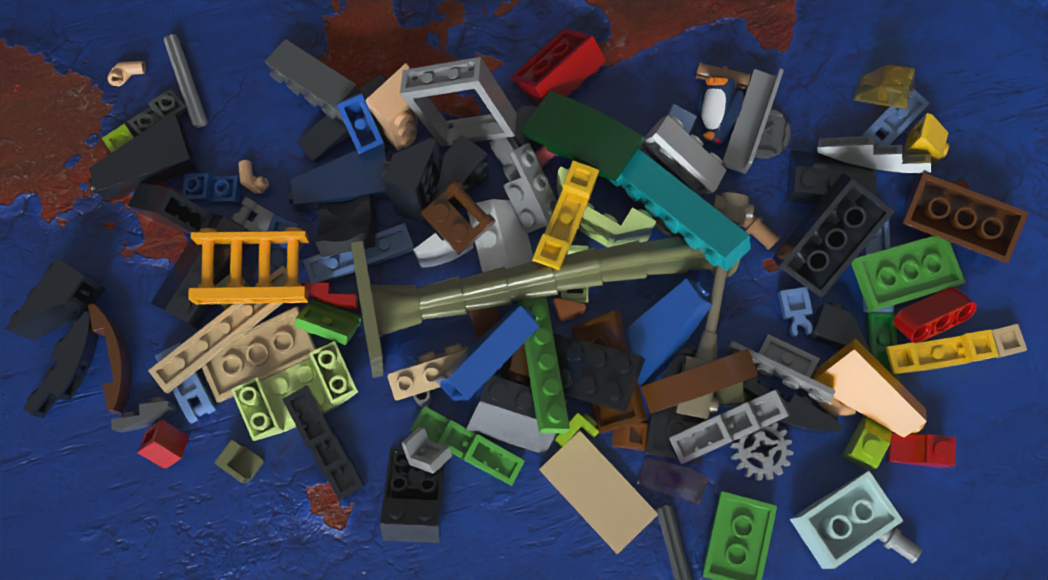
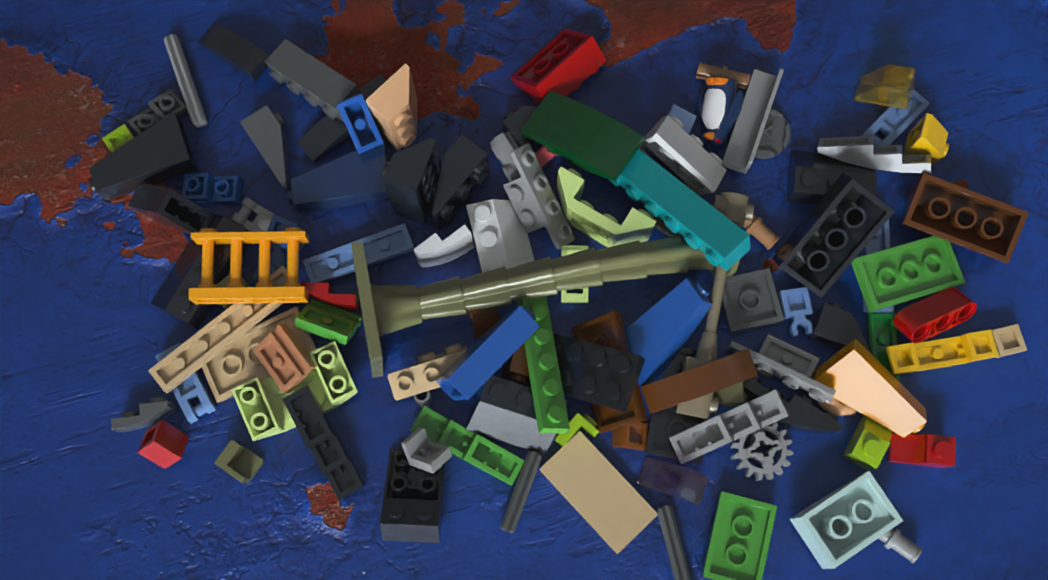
(54, 301): black slope -> none
(74, 358): black slope -> none
(118, 391): reddish brown slope -> none
(123, 71): light nougat arm -> none
(235, 51): none -> black slope
(248, 180): light nougat arm -> none
(271, 141): none -> dark grey slope
(284, 358): none -> nougat plate
(345, 224): black brick -> none
(451, 223): reddish brown plate -> none
(452, 78): light grey window -> none
(521, 491): none -> dark grey axle
(566, 216): yellow slope -> none
(568, 309): dark orange slope -> none
(750, 301): none -> dark grey plate

